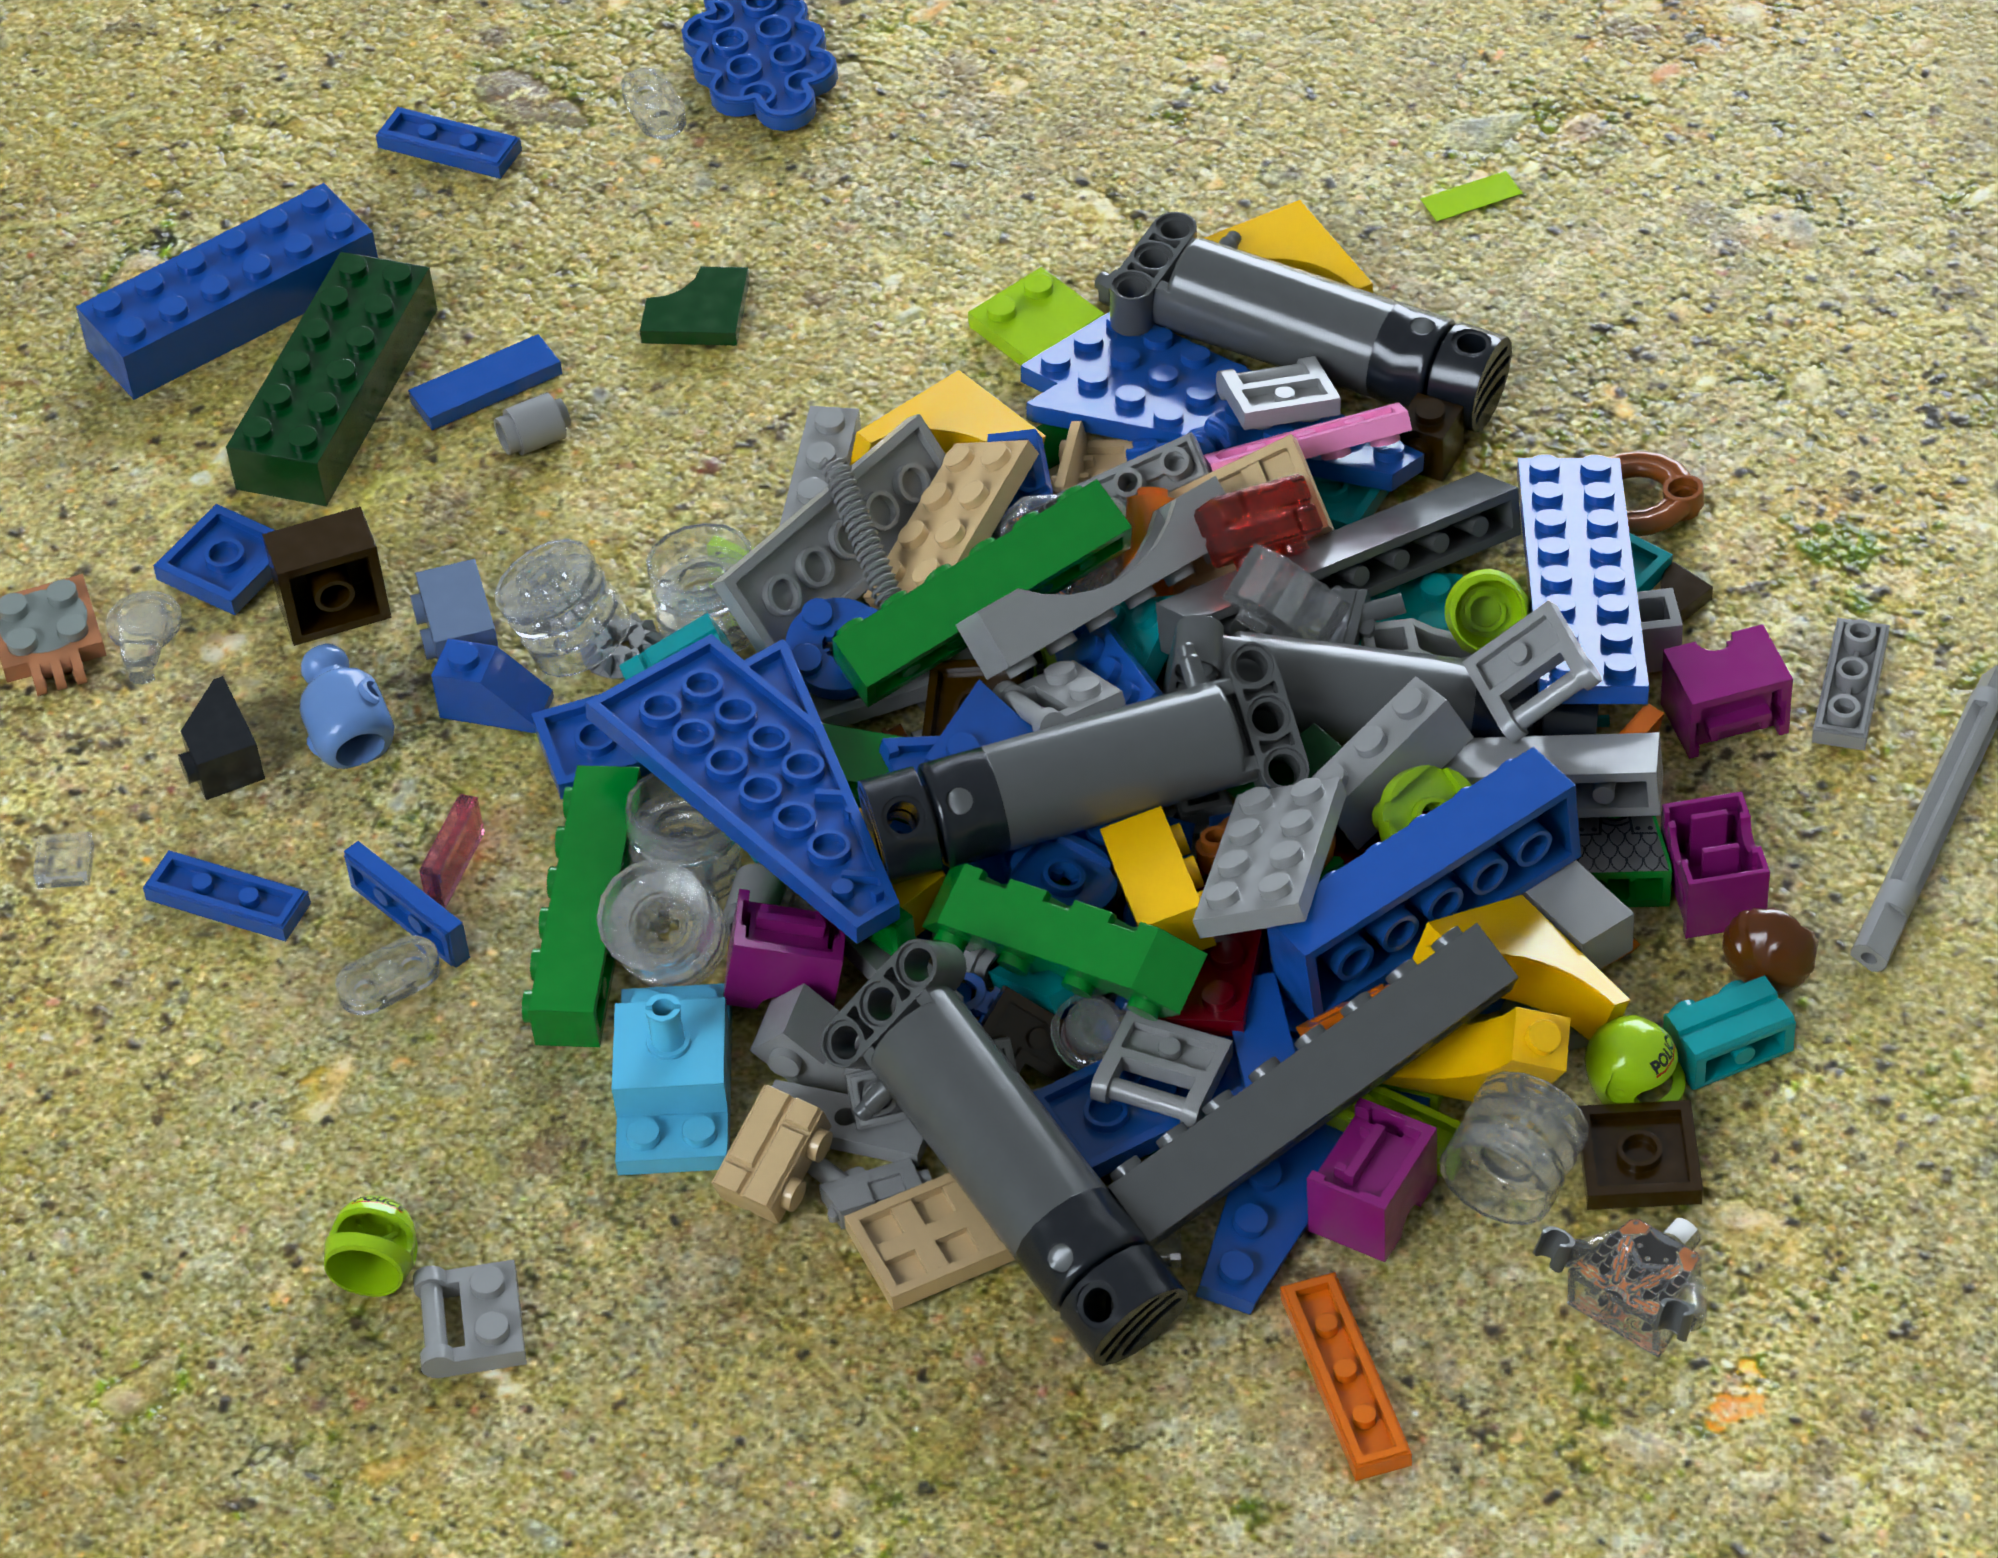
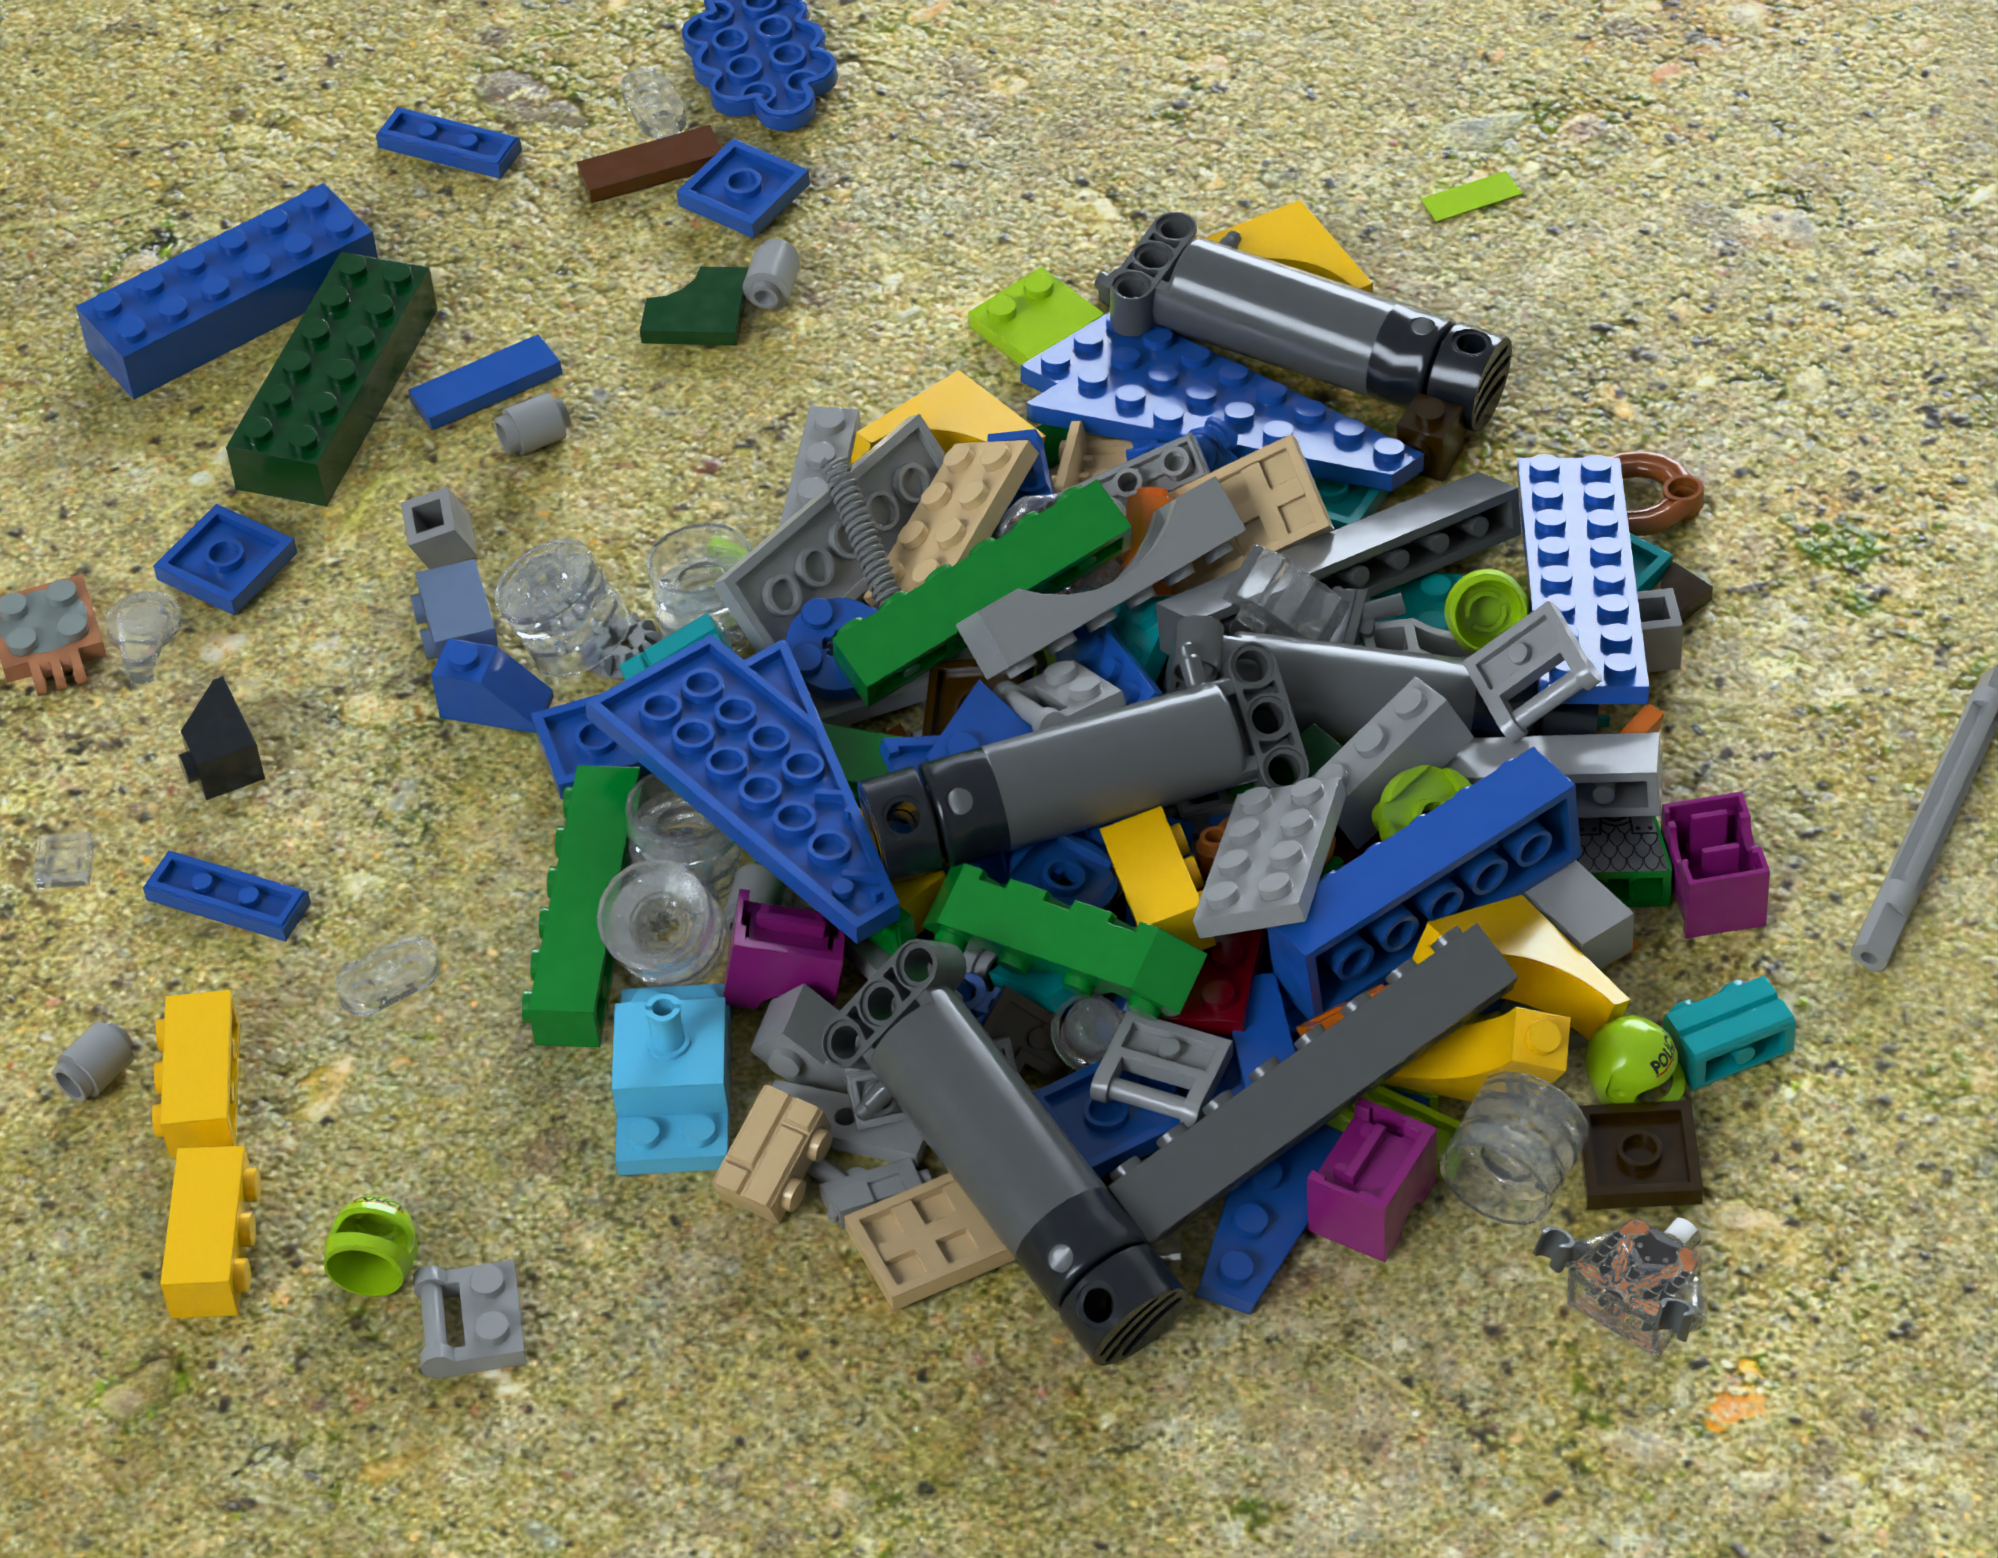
(93, 1061): none -> light grey brick
(197, 1071): none -> yellow brick
(209, 1232): none -> yellow brick
(327, 575): dark brown brick -> none
(343, 710): medium blue piece -> none
(406, 903): blue tile -> none
(439, 528): none -> light grey brick
(452, 849): clear pink tile -> none
(647, 163): none -> reddish brown tile
(743, 188): none -> blue plate
(771, 274): none -> light grey brick
(1267, 514): clear red brick -> none
(1279, 394): light grey plate -> none
(1331, 438): bright pink plate -> none
(1346, 1376): orange tile -> none
(1725, 690): magenta piece -> none
(1770, 945): reddish brown hair -> none
(1850, 683): light grey tile -> none

